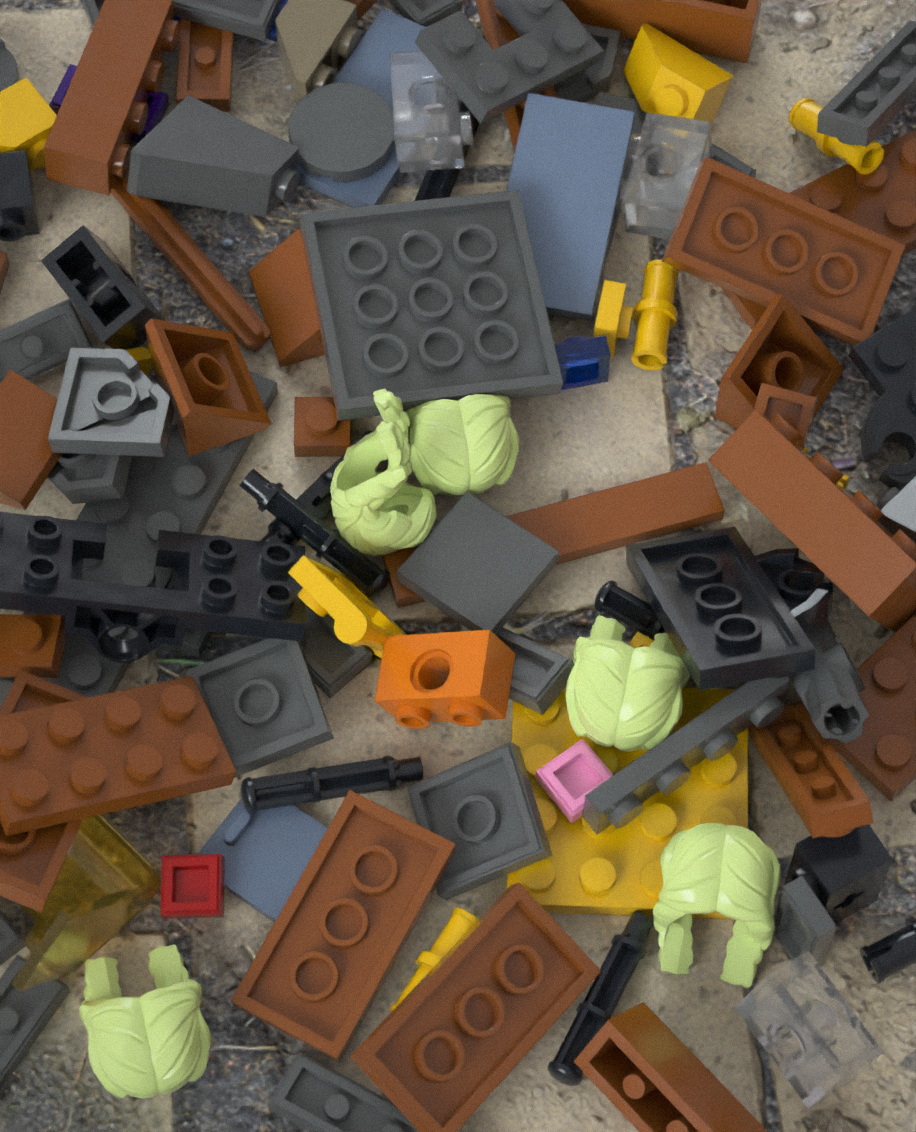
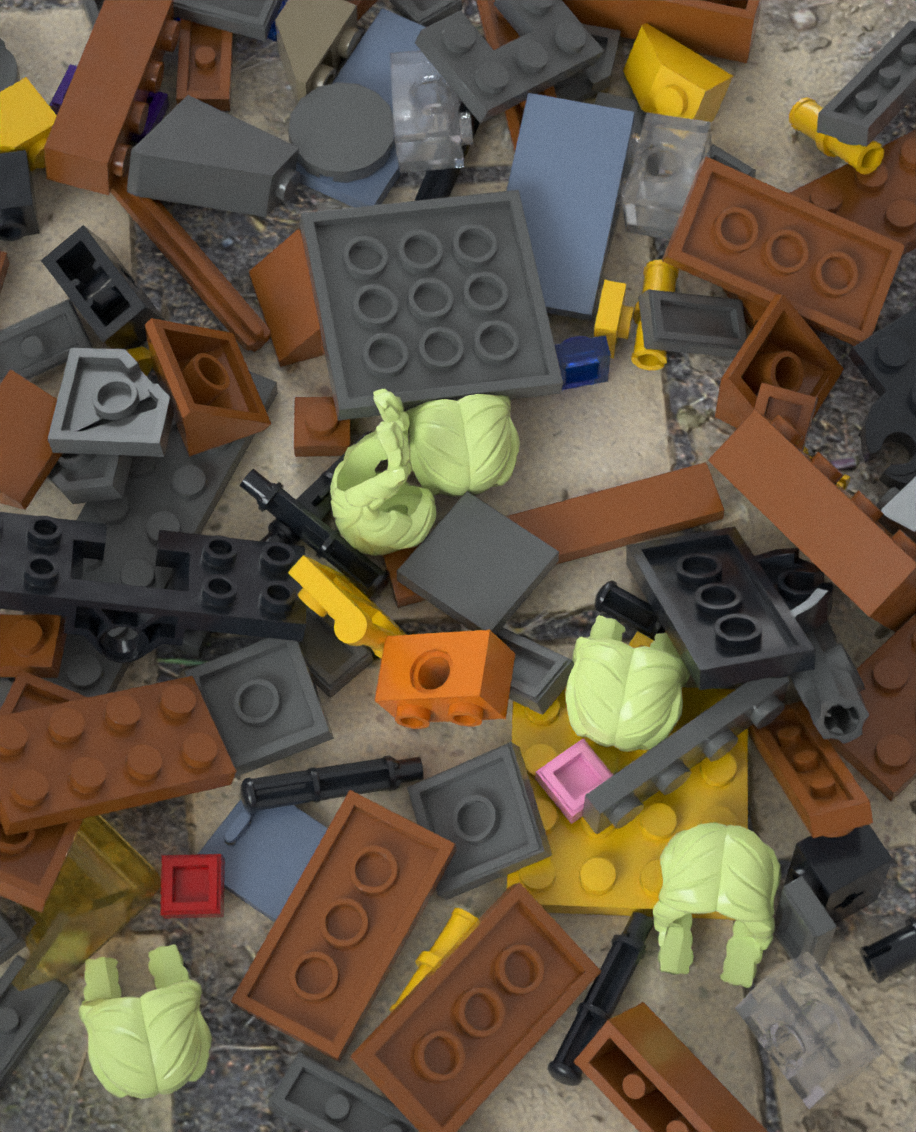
(692, 323): none -> dark grey tile

